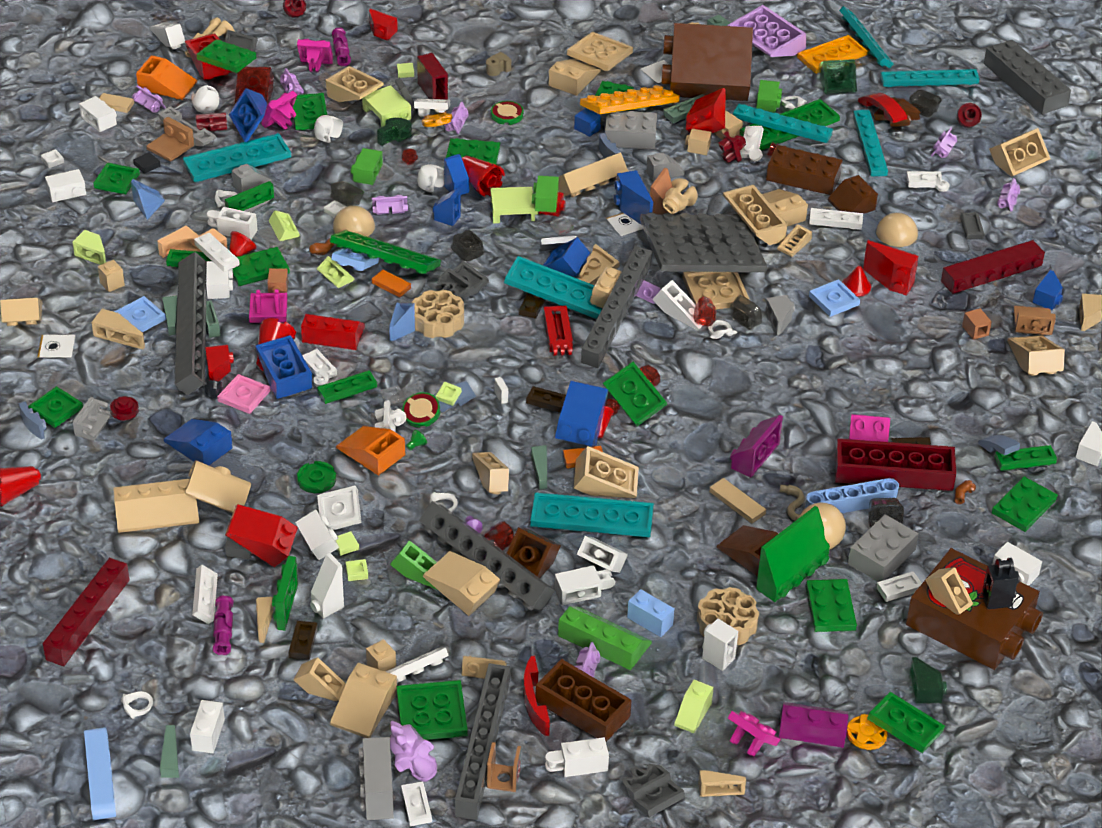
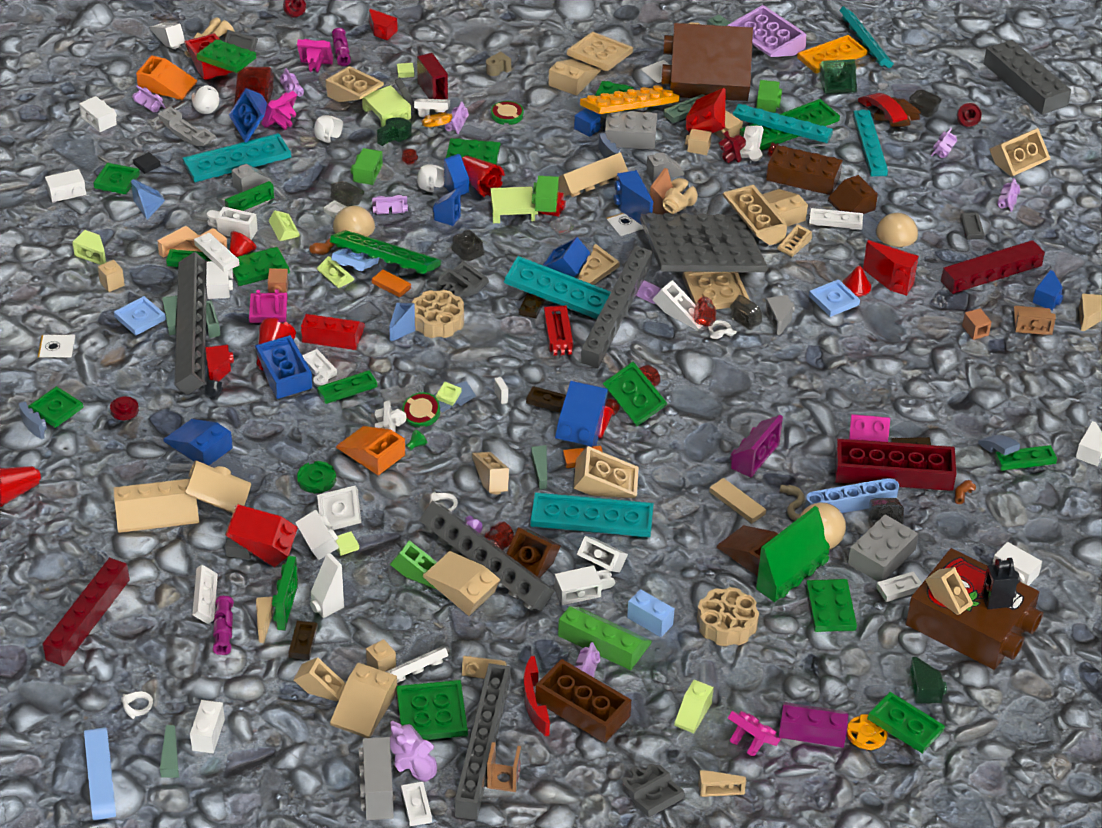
(21, 310): tan slope -> none
(52, 158): white tile -> none
(91, 419): light grey hinge -> none
(116, 328): tan slope -> none
(118, 103): tan tile -> none
(174, 141): medium nougat bracket -> none
(211, 121): dark red hips -> none
(220, 193): white piece -> none
(243, 393): bright pink tile -> none
(308, 109): green plate -> none
(356, 570): yellowish green tile -> none
(554, 242): tile -> none
(579, 757): white brick -> none
(604, 286): tan brick -> none
(719, 644): white brick -> none
(790, 106): white piece -> none
(927, 179): white hinge -> none
(929, 77): teal plate -> none
(1024, 504): green plate -> none
(1037, 354): tan slope -> none

